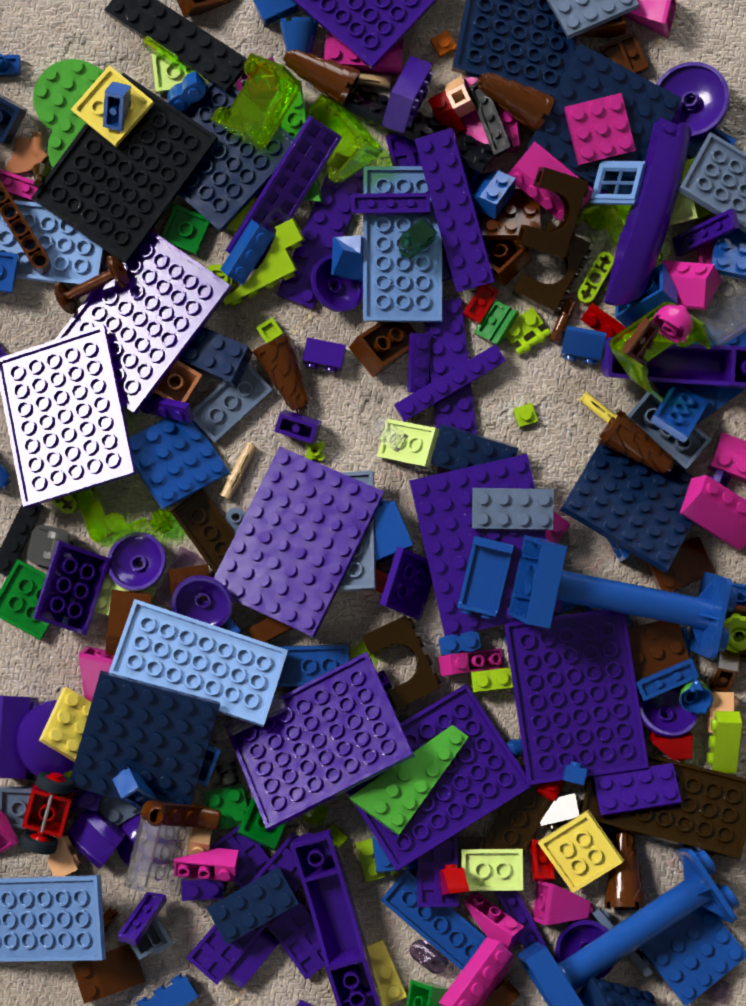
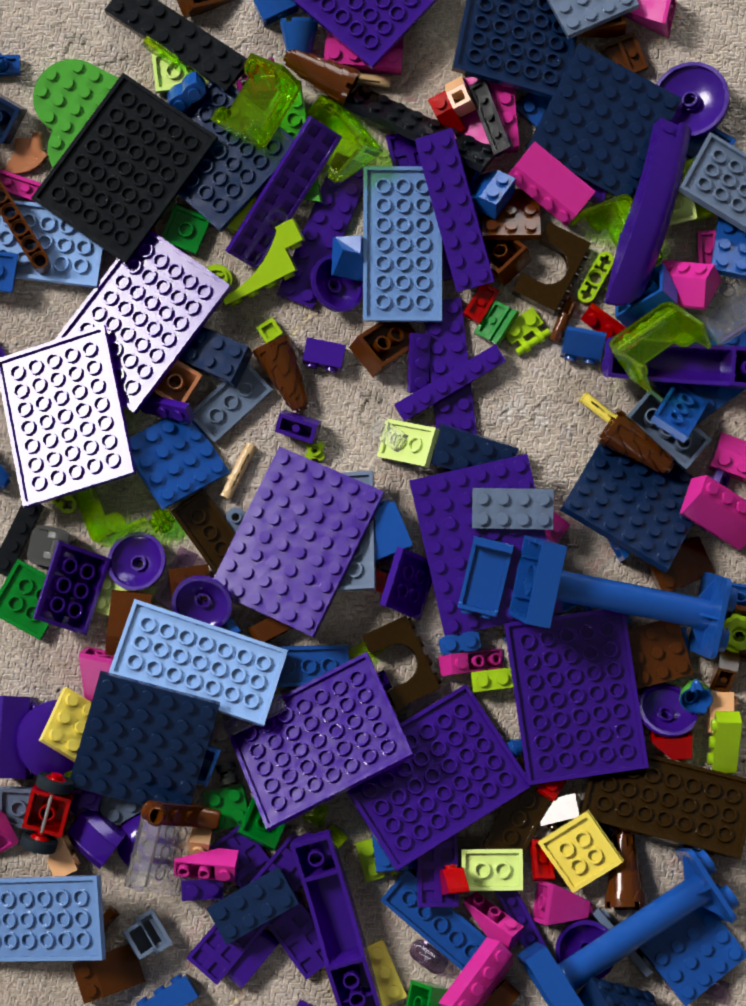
(40, 172): dark brown cone -> none
(66, 297): reddish brown hose -> none
(91, 106): light yellow plate -> none
(116, 105): blue slope -> none
(133, 788): blue slope -> none
(142, 918): dark purple plate -> none
(247, 252): blue brick -> none
(390, 203): dark purple plate -> none
(402, 789): bright green wing -> none
(408, 94): dark purple brick -> none
(419, 235): clear green piece -> none
(443, 43): orange plate -> none
(522, 102): reddish brown cone -> none
(525, 415): lime plate -> none
(571, 192): dark brown arch -> none
(574, 773): blue plate -> none
(599, 129): dark pink plate -> none
(618, 166): medium blue piece -> none
(637, 790): dark purple plate -> none
(641, 340): reddish brown wing -> none
(667, 679): blue plate -> none
(674, 322): dark pink cylinder -> none
(705, 232): dark purple plate -> none

